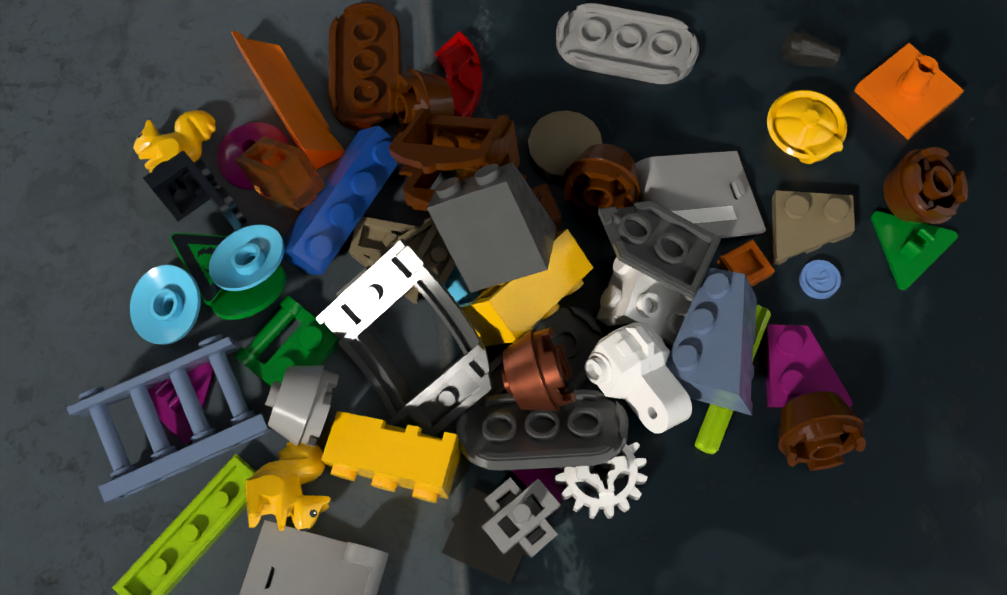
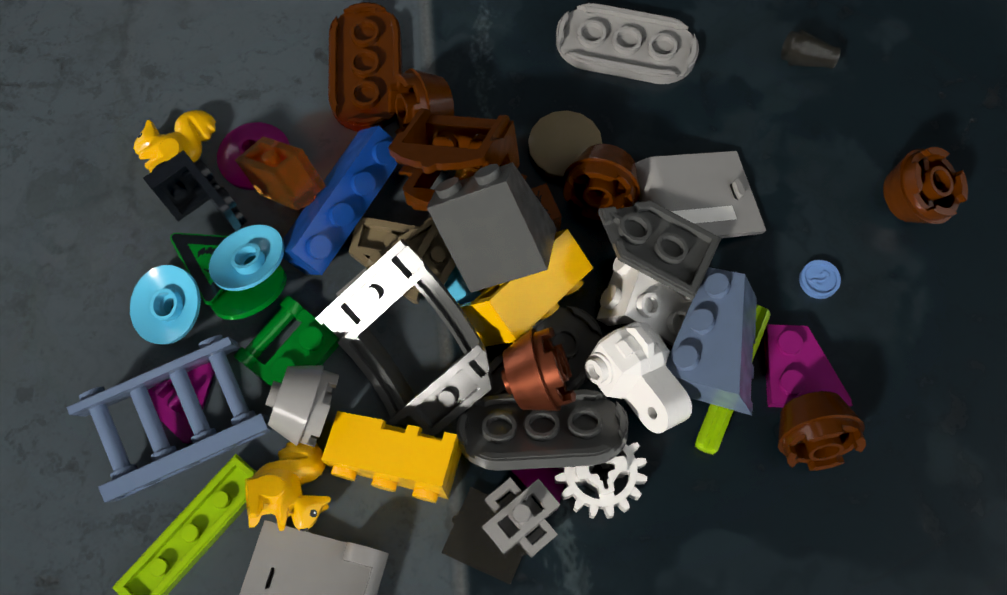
(290, 100): orange wedge -> none
(462, 73): red tile -> none
(748, 261): orange tile -> none
(807, 125): yellow piece -> none
(808, 221): dark tan wing -> none
(908, 90): orange tile -> none
(910, 246): green piece -> none

